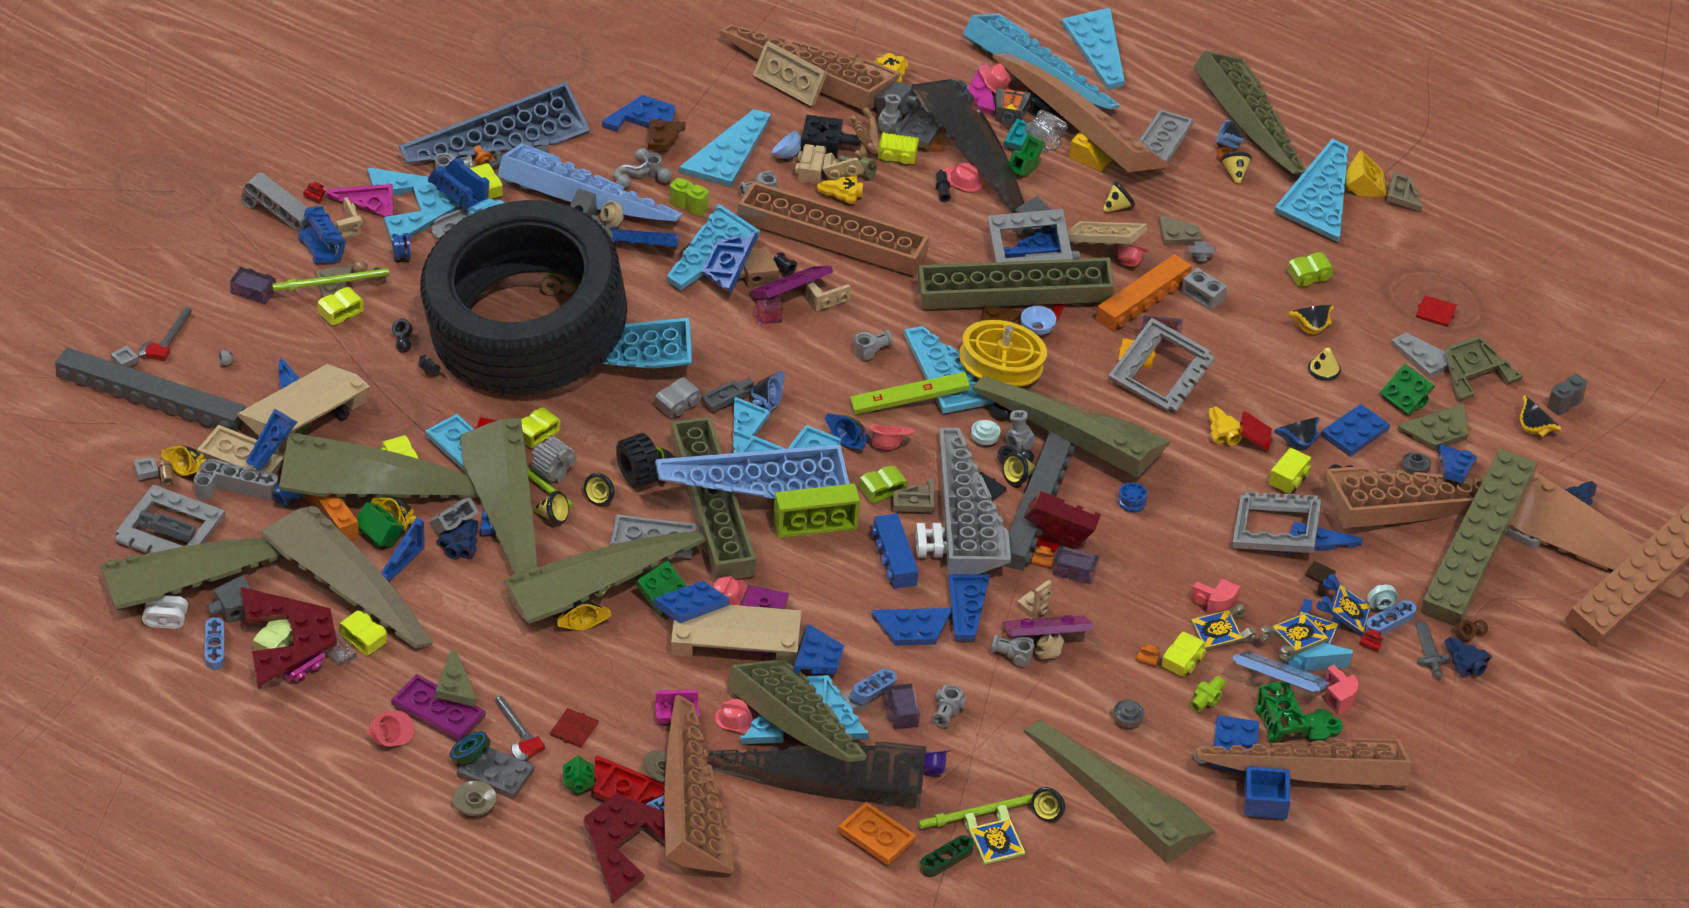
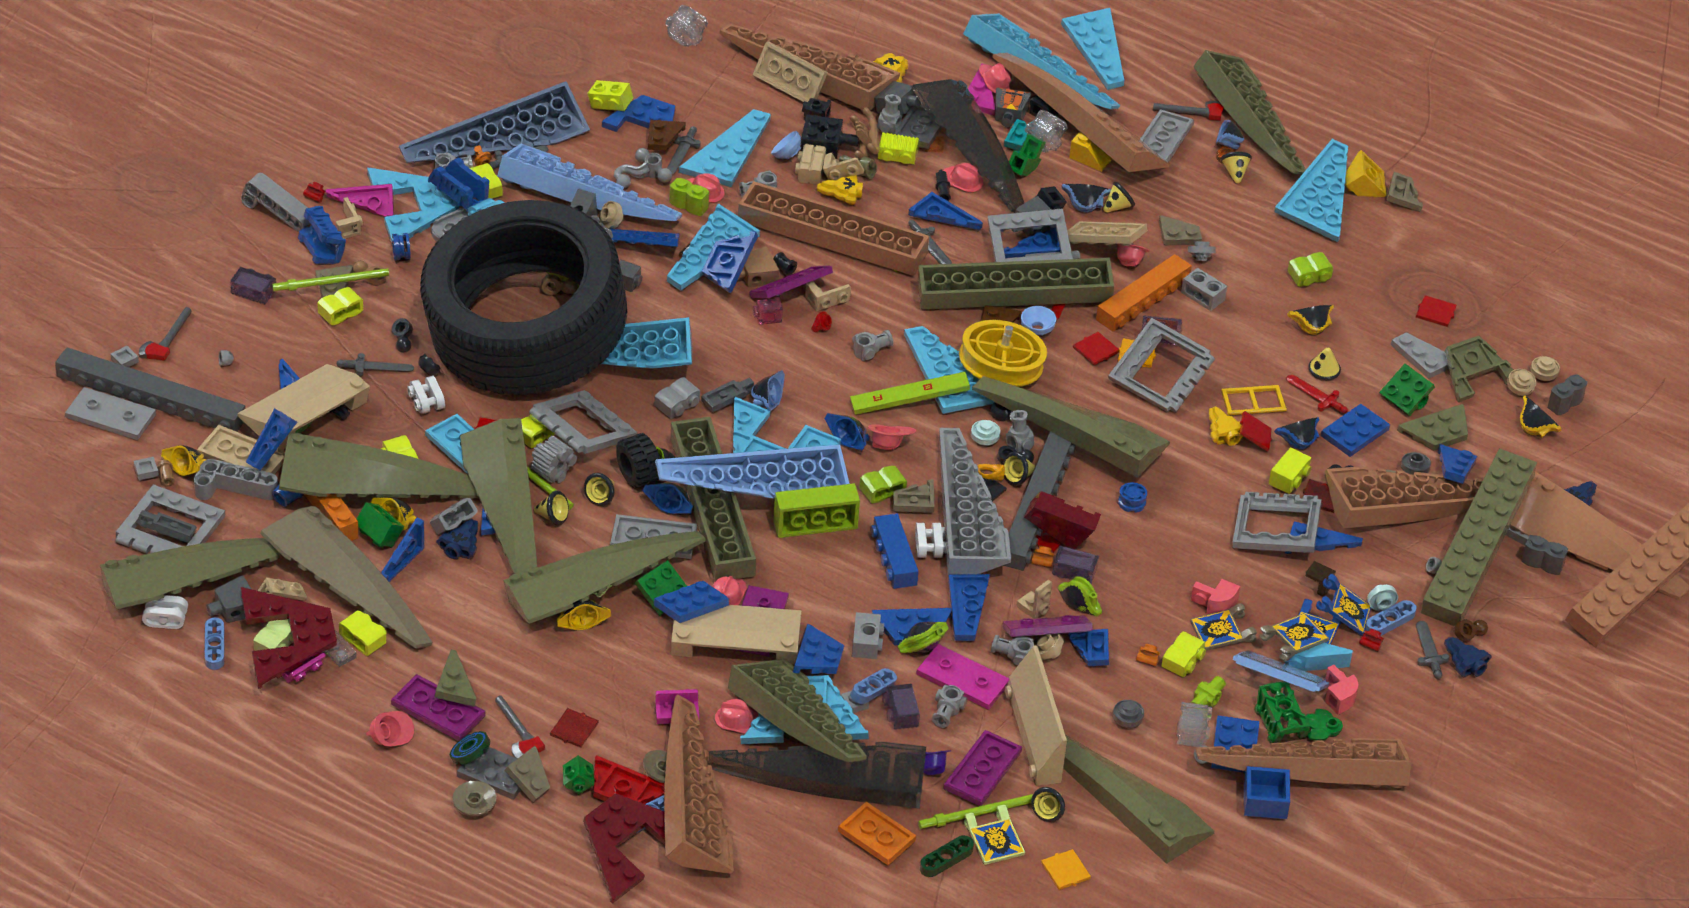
(110, 413): none -> light grey plate
(283, 588): none -> tan bracket
(359, 365): none -> dark grey sword
(420, 398): none -> white brick
(529, 774): none -> dark tan wing
(545, 413): none -> light grey hinge
(610, 95): none -> neon yellow brick
(631, 275): none -> dark grey brick
(669, 497): none -> blue hat
(685, 143): none -> dark grey sword
(686, 26): none -> clear brick
(712, 184): none -> coral piece
(817, 108): none -> black brick
(822, 321): none -> red plate
(866, 635): none -> light grey brick
(923, 637): none -> lime hat
(932, 247): none -> dark grey sword
(940, 210): none -> blue wing
(977, 681): none -> dark pink plate
(982, 768): none -> magenta plate
(998, 469): none -> light orange piece
(1037, 719): none -> tan slope
(1052, 198): none -> black brick
(1065, 869): none -> light orange piece
(1080, 596): none -> hat
(1086, 197): none -> hat
(1092, 646): none -> blue wing
(1096, 348): none -> red piece
(1193, 724): none -> clear brick
(1213, 109): none -> piece
(1251, 390): none -> yellow window
(1322, 491): none -> clear red piece
(1326, 400): none -> red sword
(1433, 565): none -> light grey hinge
(1521, 382): none -> tan plate
(1544, 554): none -> dark grey brick
(1545, 368): none -> tan plate

